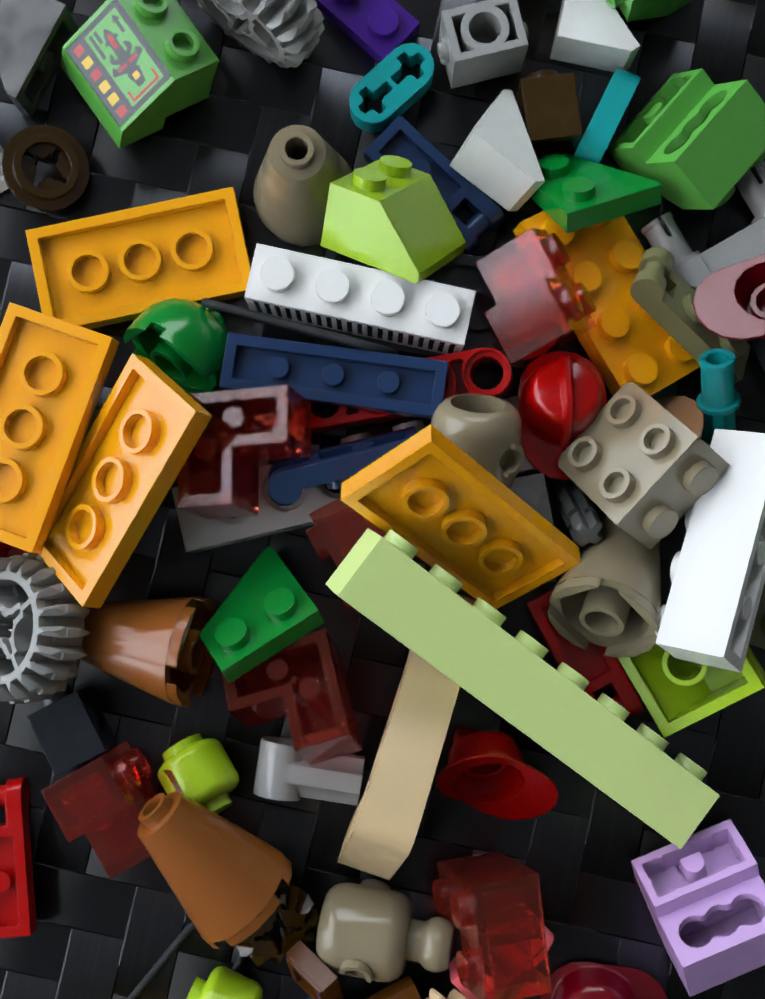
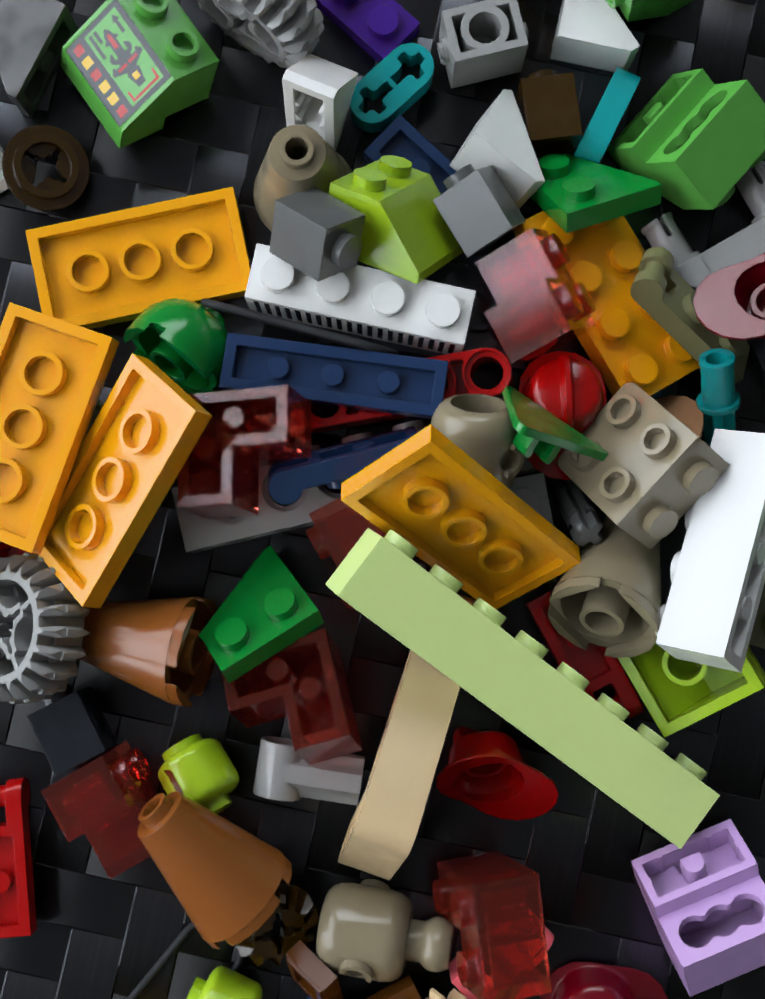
(316, 233): none -> dark grey brick
(318, 96): none -> white slope
(477, 208): none -> brick
(543, 432): none -> green piece

